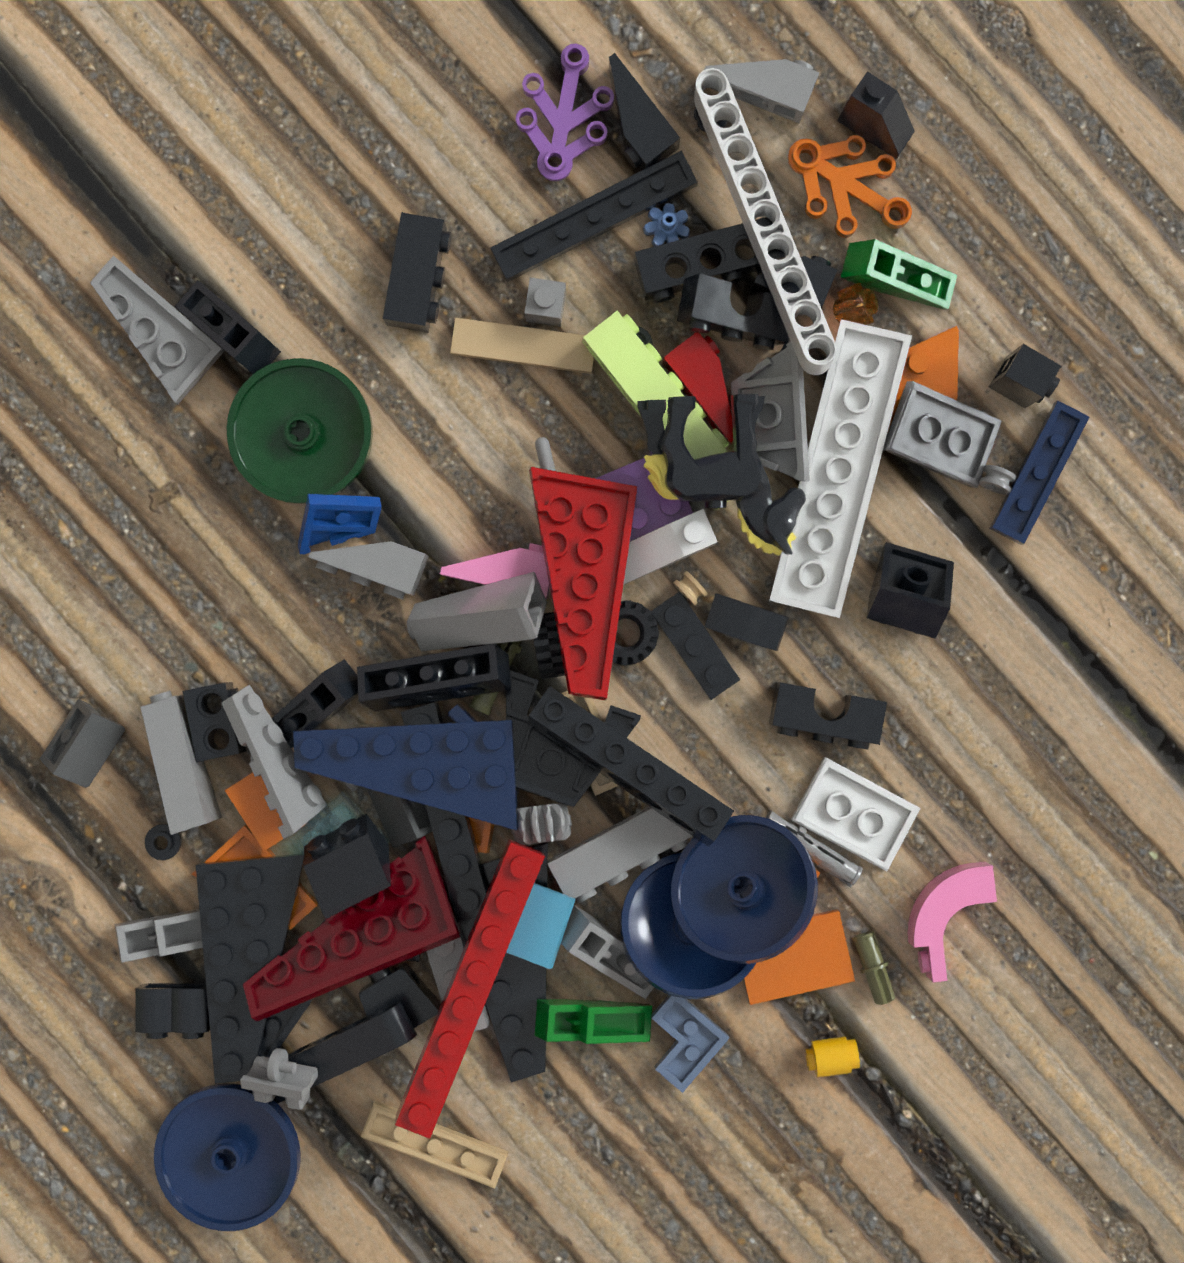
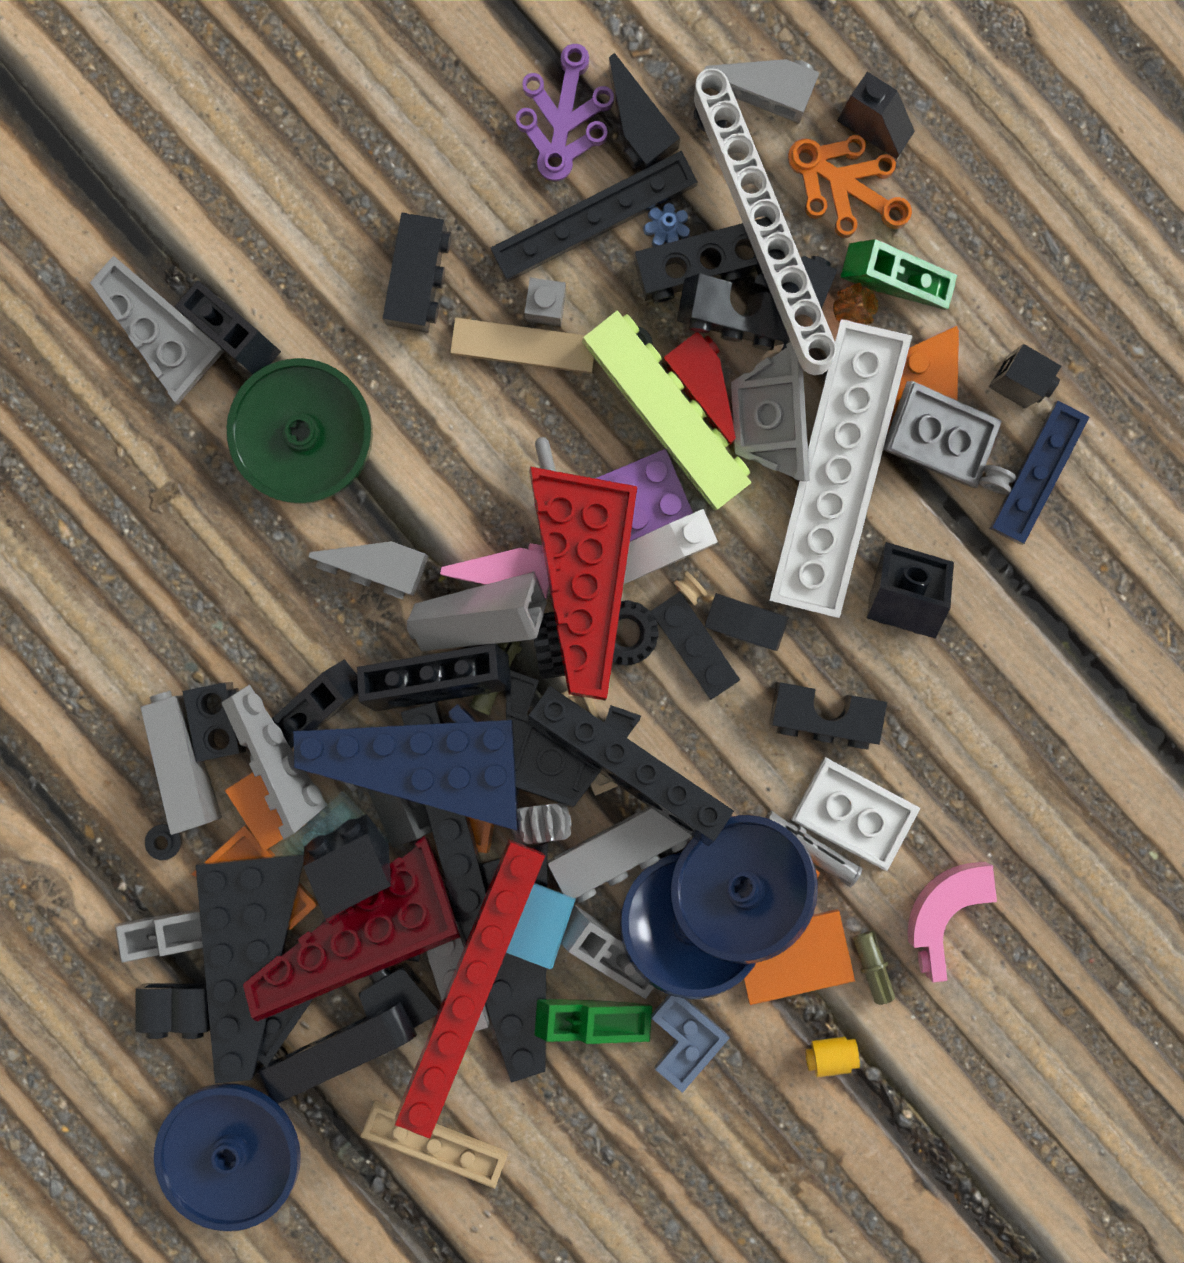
(81, 744): dark grey panel -> none
(280, 1078): light grey hips -> none
(337, 519): blue wing -> none
(720, 476): black animal -> none

